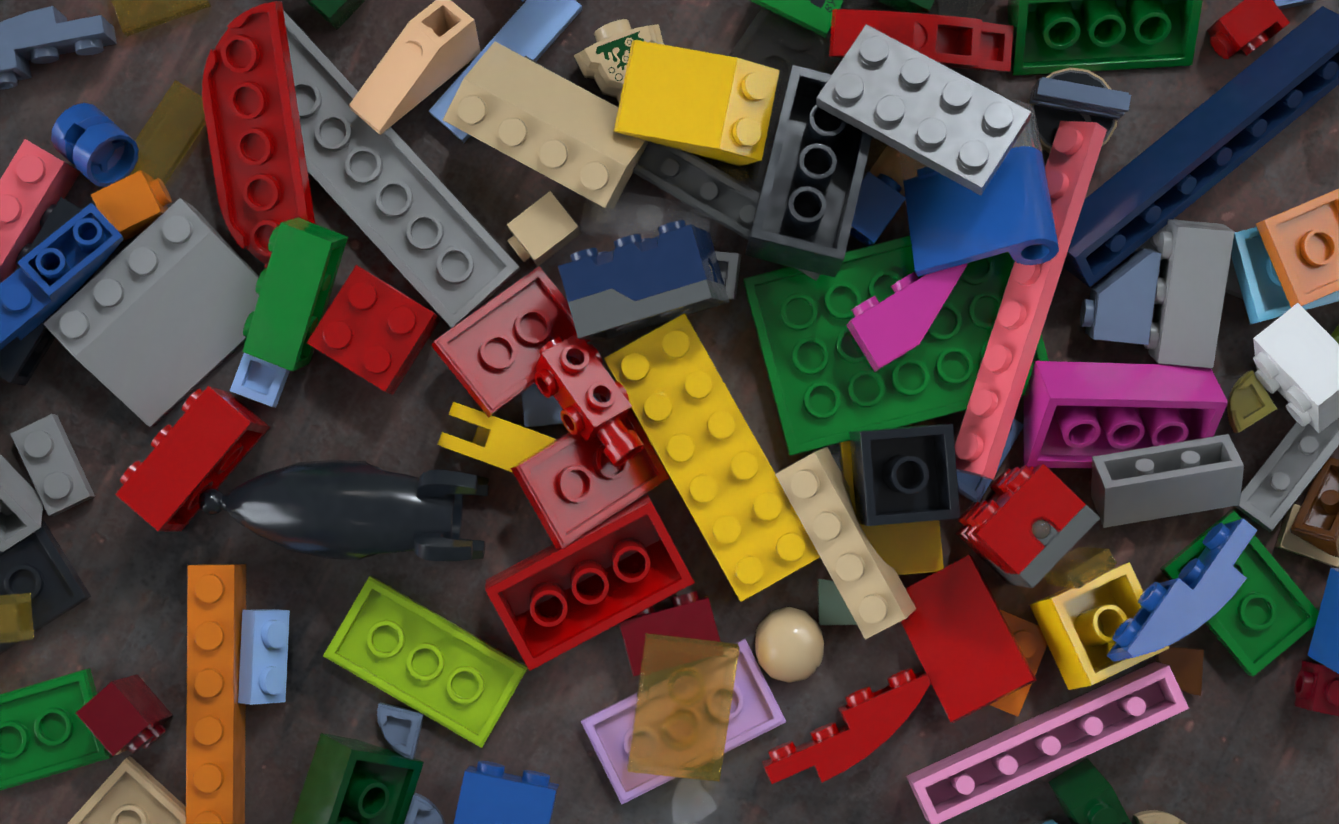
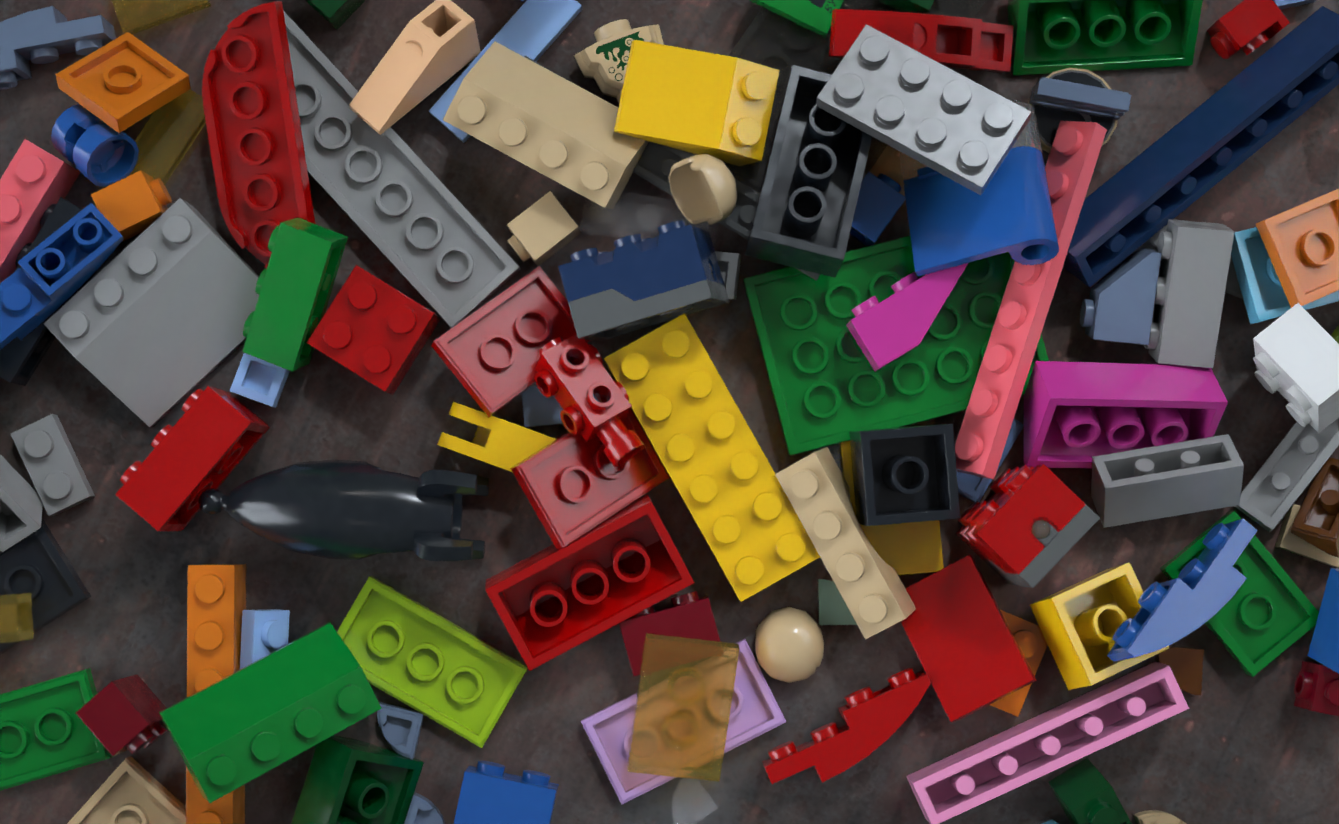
(123, 82): none -> orange plate
(269, 712): none -> green slope
(703, 189): none -> tan hair
(1080, 567): clear yellow tile -> none
(1248, 402): light yellow tile -> none

